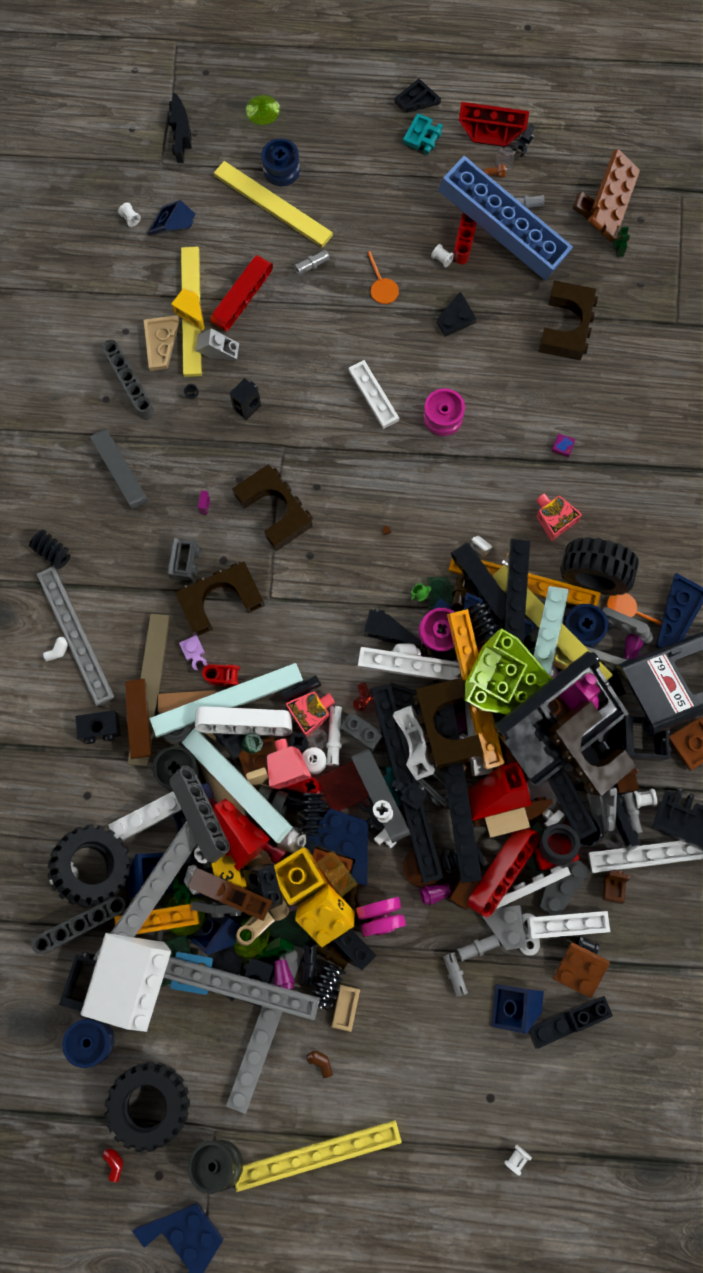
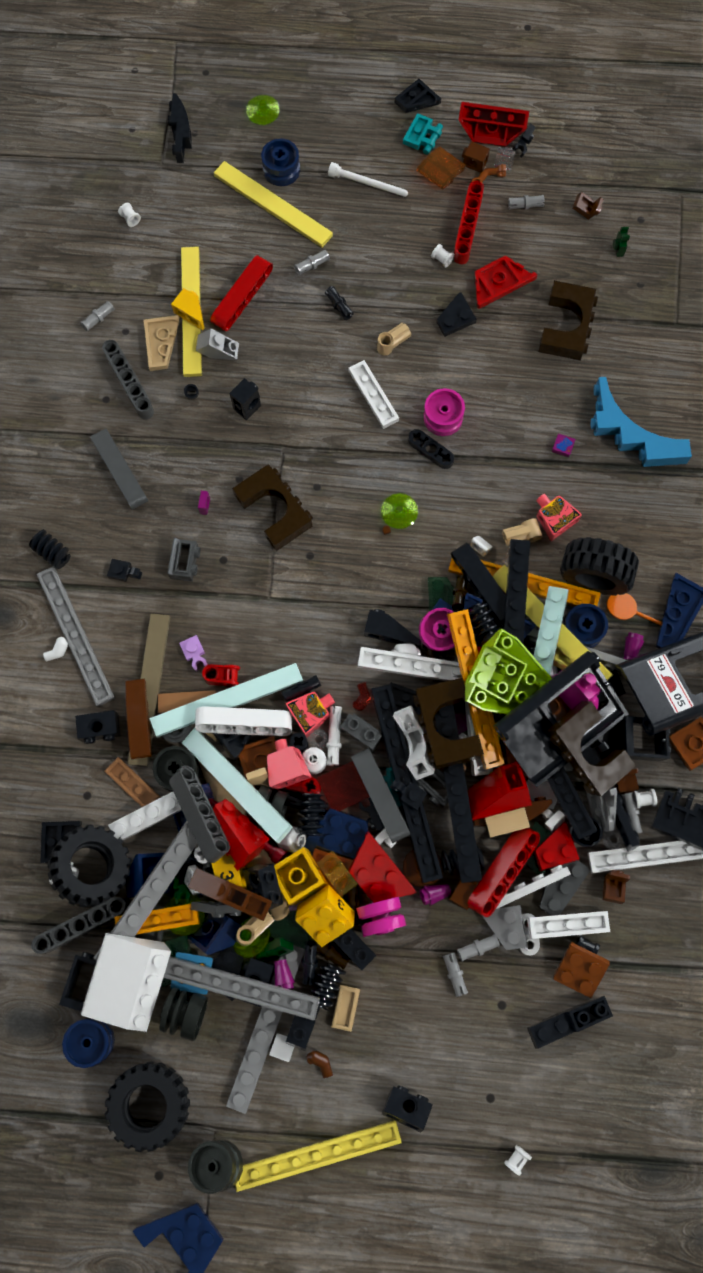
(52, 833): none -> black wing
(97, 316): none -> light grey pin
(115, 1161): red arm -> none
(122, 570): none -> black plate
(131, 783): none -> medium nougat tile
(172, 218): dark blue slope -> none
(183, 1014): none -> pearl dark grey wheel
(193, 597): dark brown arch -> none
(252, 743): clear green tile -> none
(281, 1049): none -> white slope
(300, 1032): none -> black brick
(336, 171): none -> white piece
(339, 303): none -> black pin
(378, 806): white bush -> none
(378, 873): none -> red wing
(384, 289): orange piece -> none
(393, 338): none -> tan piece
(394, 1108): none -> black brick
(396, 518): none -> clear neon green dish
(420, 592): bright green plate -> none
(431, 456): none -> black beam
(441, 167): none -> clear orange slope
(475, 156): none -> reddish brown brick
(499, 280): none -> red wing
(504, 218): medium blue brick -> none
(516, 1008): dark blue slope -> none
(528, 531): none -> tan piece
(563, 830): black tyre -> none
(614, 194): hinge -> none
(628, 624): light grey plate -> none
(652, 448): none -> dark azure arch

